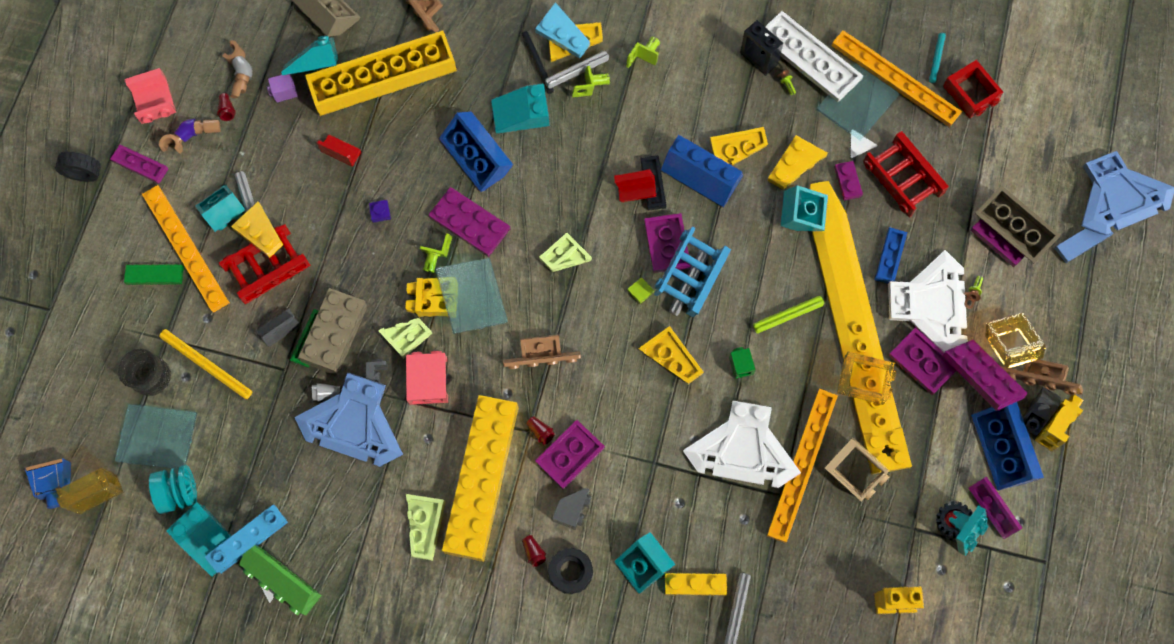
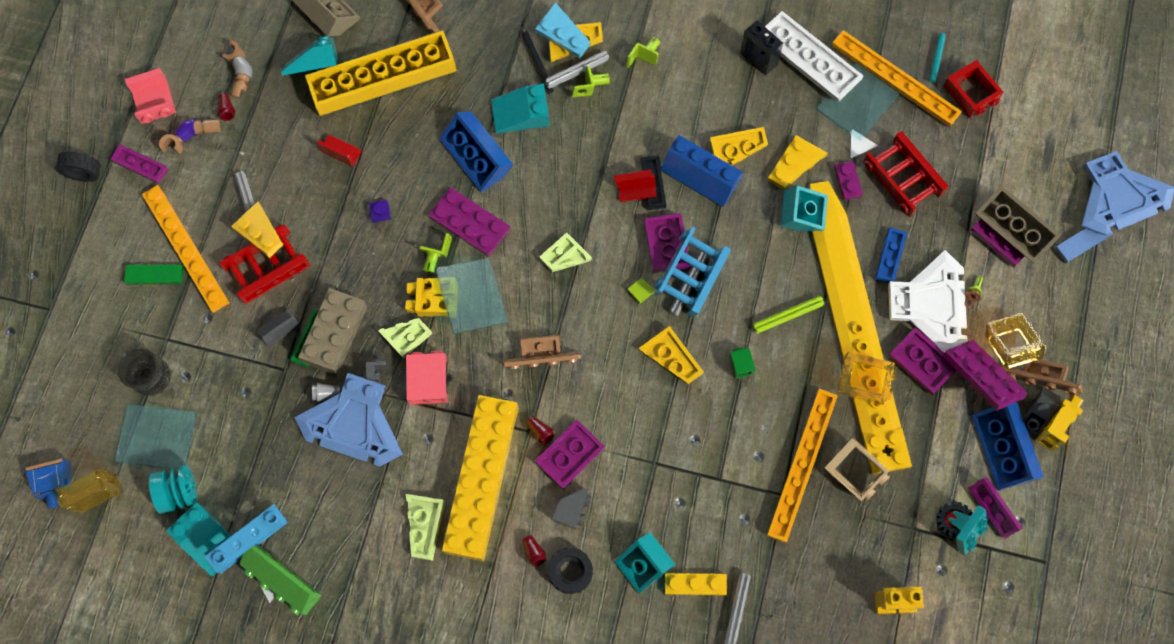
(206, 364): yellow axle -> none
(220, 208): teal slope -> none
(282, 88): medium lavender brick -> none
(744, 448): white plate -> none
(787, 80): lime piece -> none

